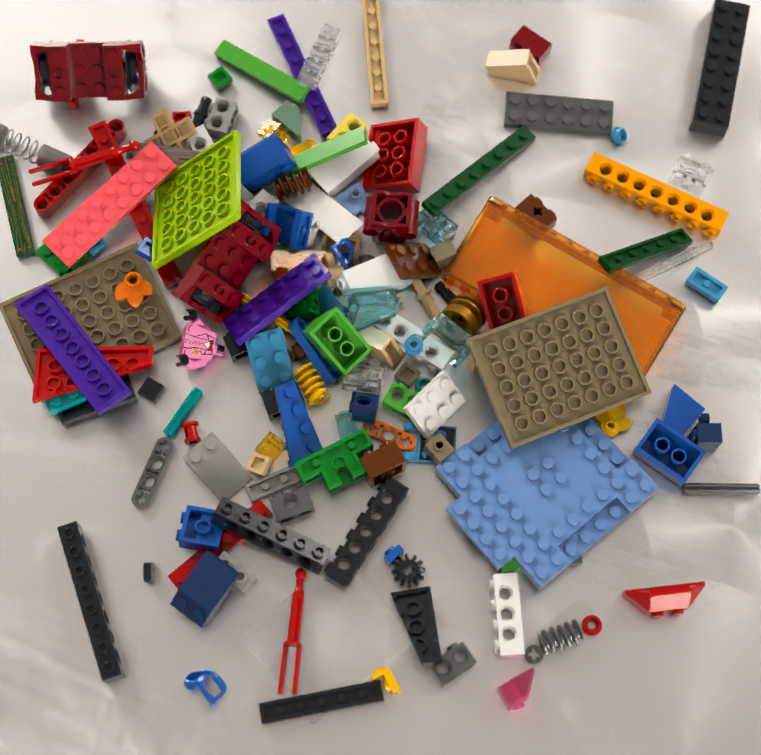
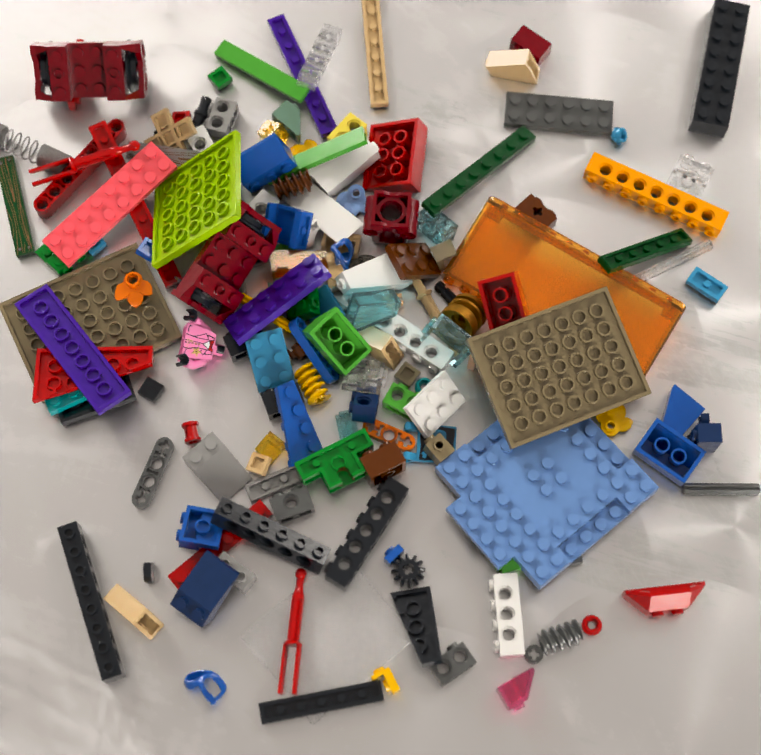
(133, 611): none -> tan slope
(182, 412): teal axle -> none
(413, 351): dark azure plate -> none

